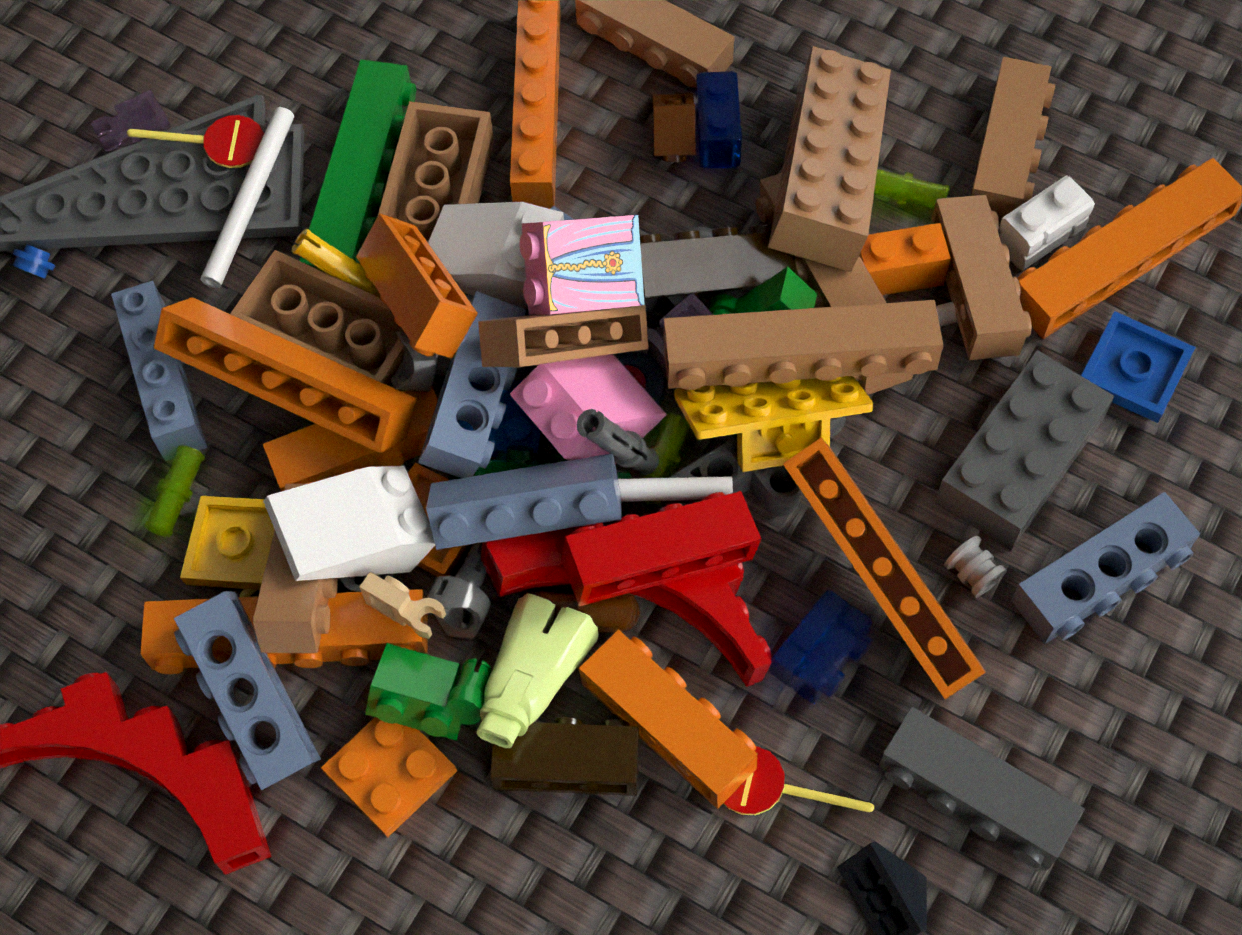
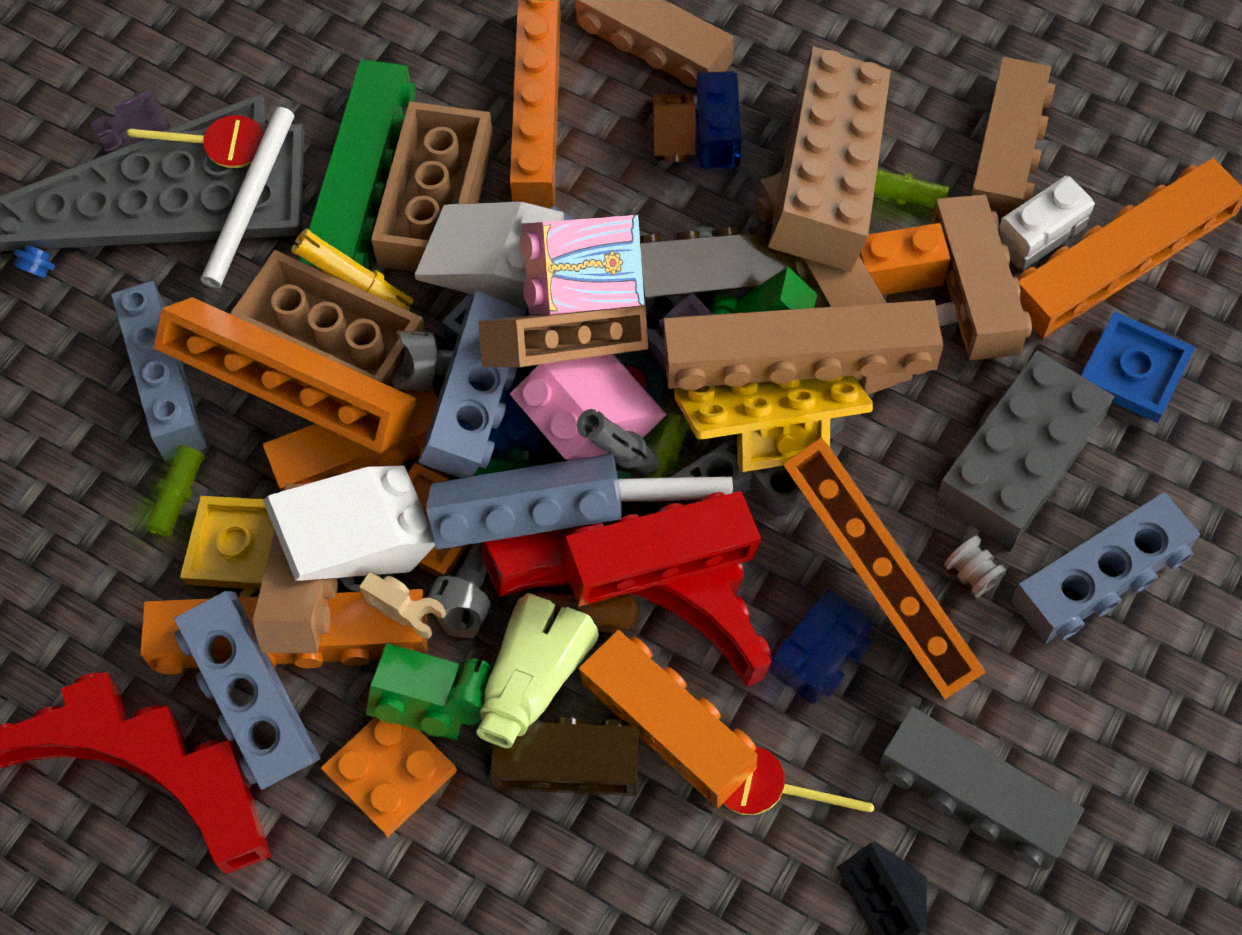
(416, 287): orange brick -> none

